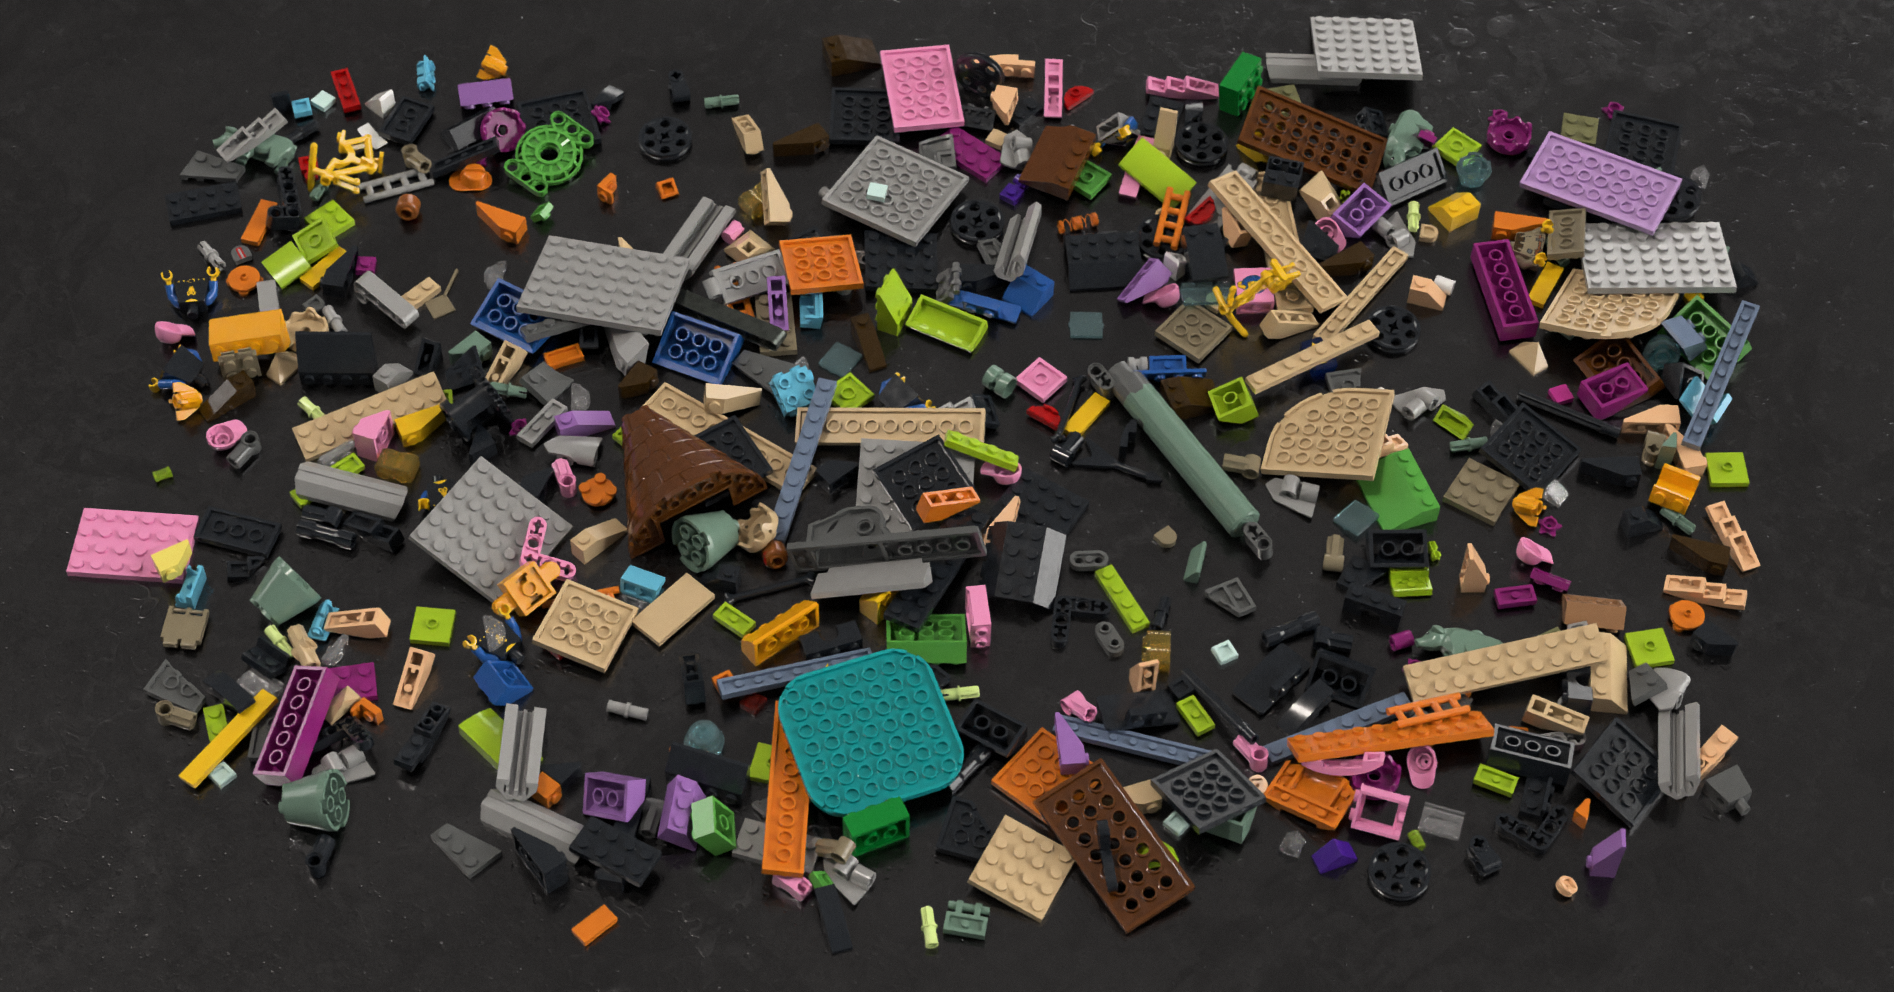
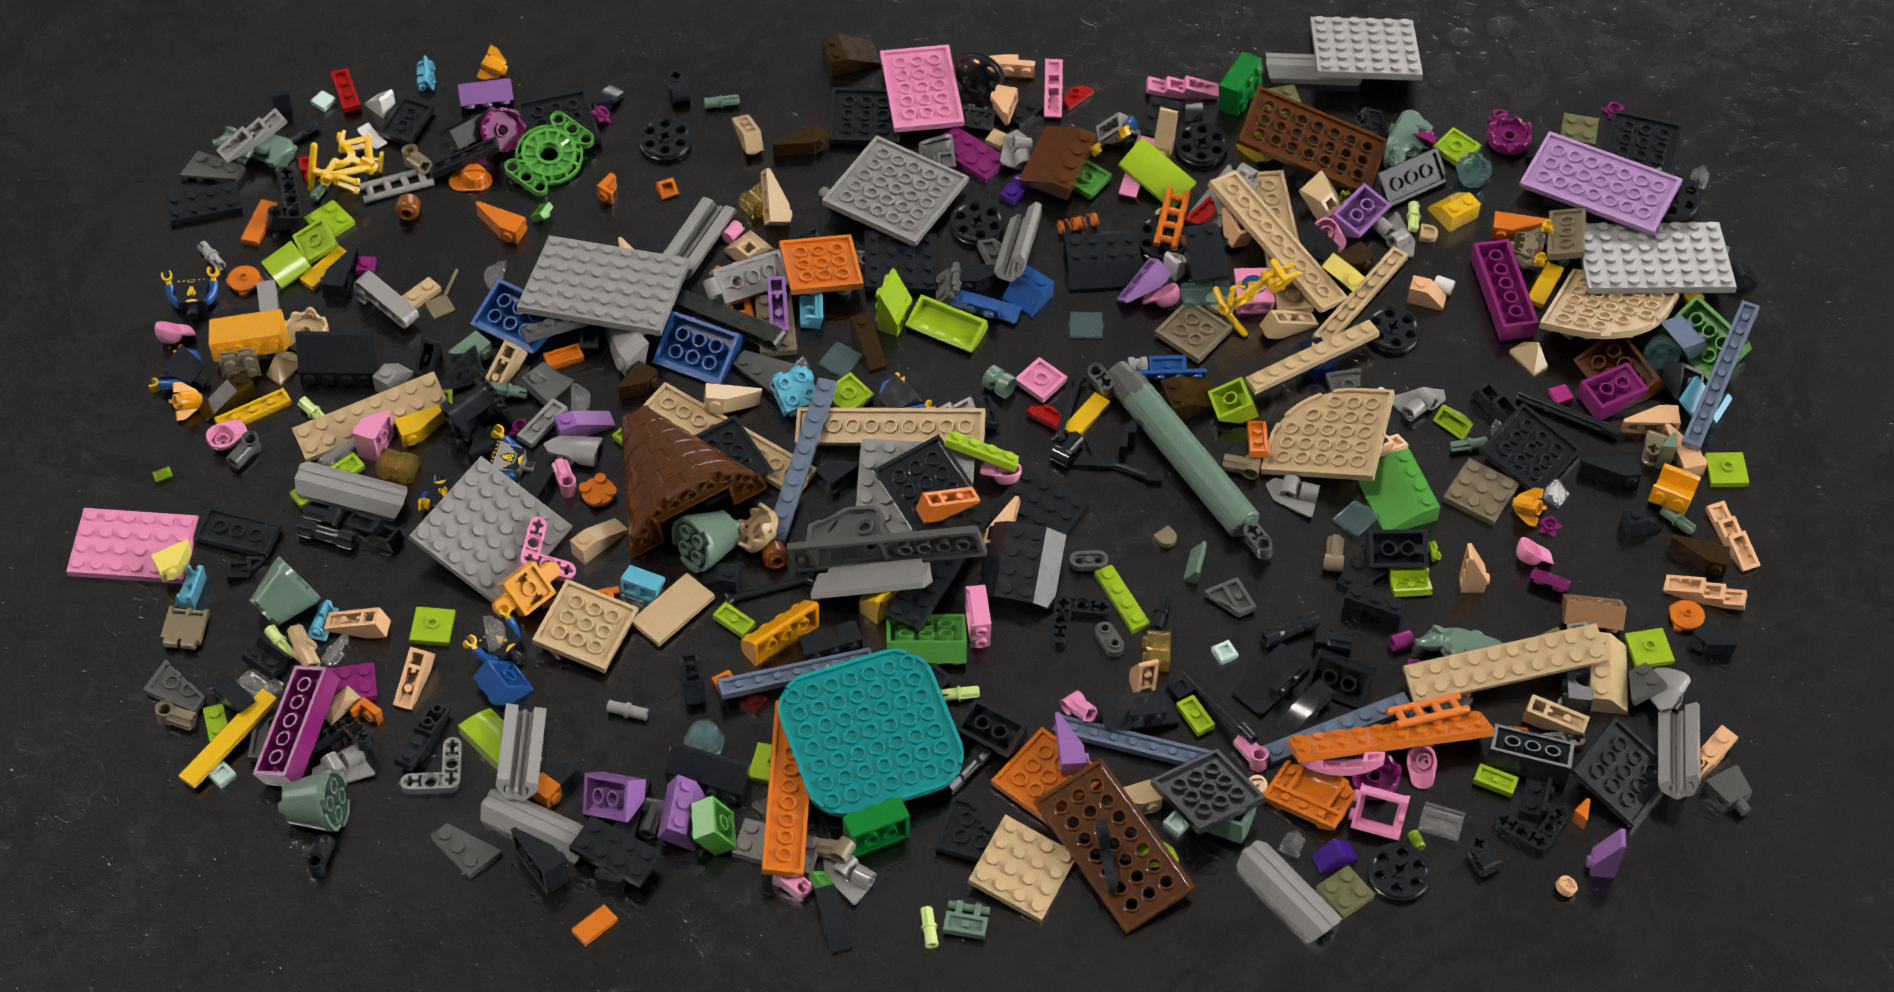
(241, 254): dark grey tile -> none
(258, 408): none -> yellow tile
(301, 107): medium azure plate -> none
(316, 303): dark grey tile -> none
(334, 320): light grey pin -> none
(442, 778): none -> light grey beam
(509, 456): none -> torso
(877, 192): light aqua tile -> none
(1257, 439): none -> orange tile
(1282, 178): black slope -> none
(1286, 891): none -> light grey piece
(1343, 272): none -> light yellow slope
(1345, 892): none -> olive plate
(1515, 596): magenta plate -> none

